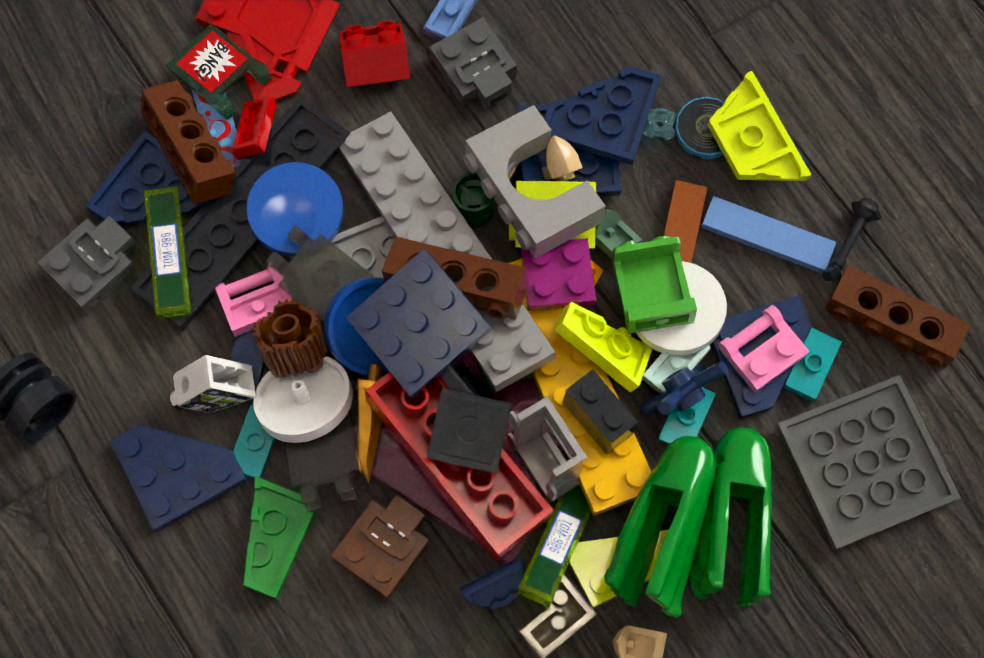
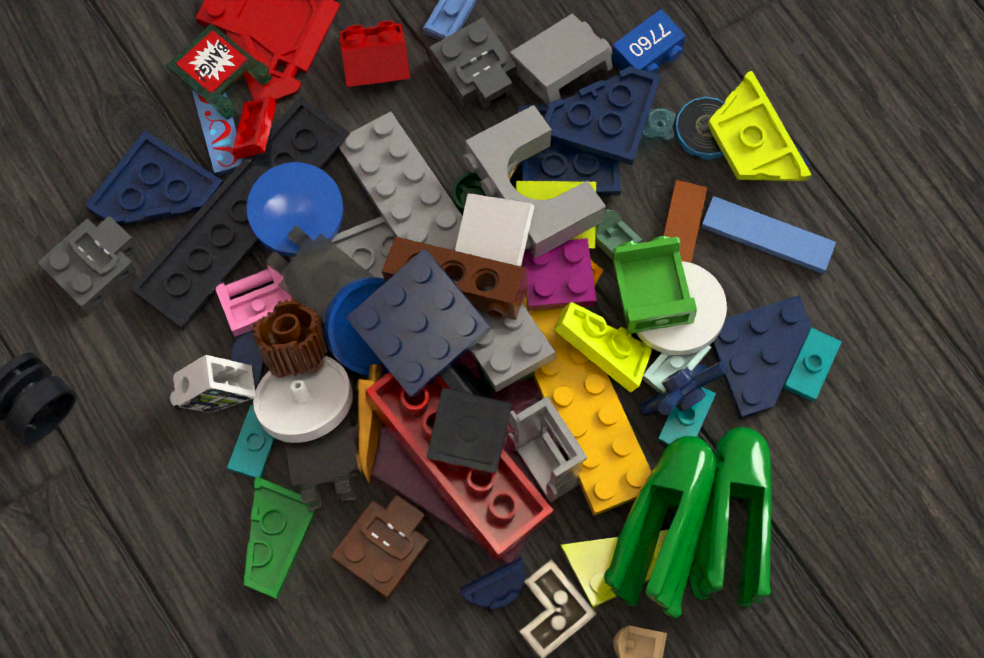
(167, 252): tile -> none
(174, 472): dark blue plate -> none
(187, 141): reddish brown brick -> none
(495, 228): none -> white tile
(556, 548): tile -> none
(560, 57): none -> light grey panel
(560, 160): tan plate -> none
(599, 411): black brick -> none
(649, 44): none -> blue brick
(771, 357): bright pink plate -> none
(865, 211): black piece -> none
(867, 462): dark grey plate -> none
(915, 314): reddish brown brick -> none

